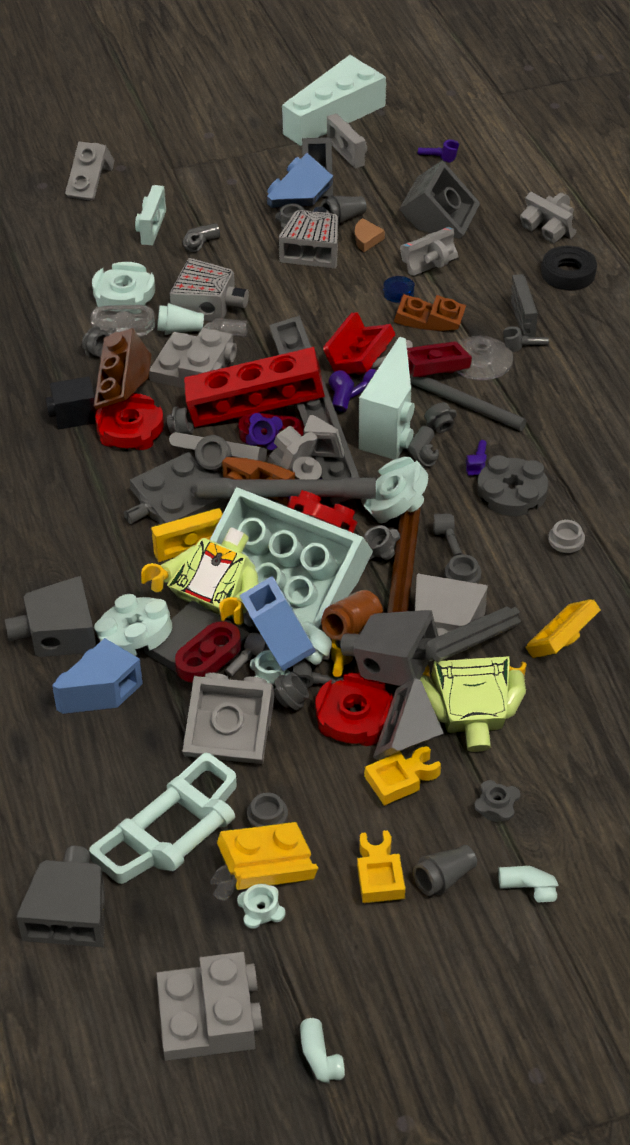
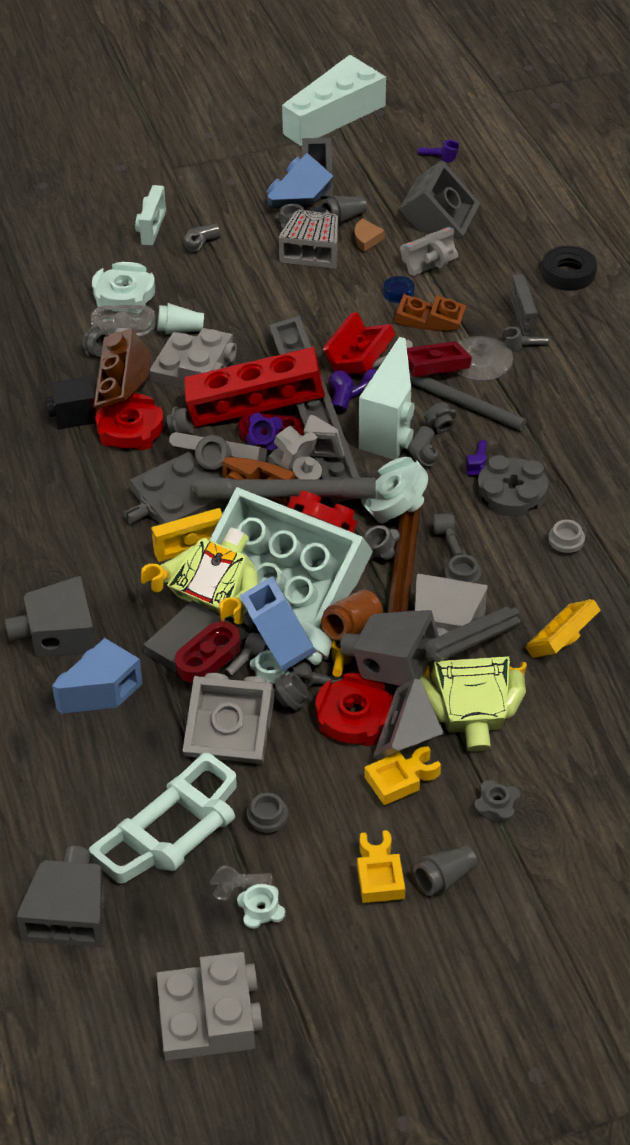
(86, 170): light grey bracket -> none
(135, 623): light aqua plate -> none
(207, 290): light grey torso -> none
(234, 327): clear arm -> none
(267, 855): yellow plate -> none
(314, 1049): light aqua arm -> none
(346, 140): light grey plate -> none
(529, 876): light aqua arm -> none
(551, 212): light grey hips -> none

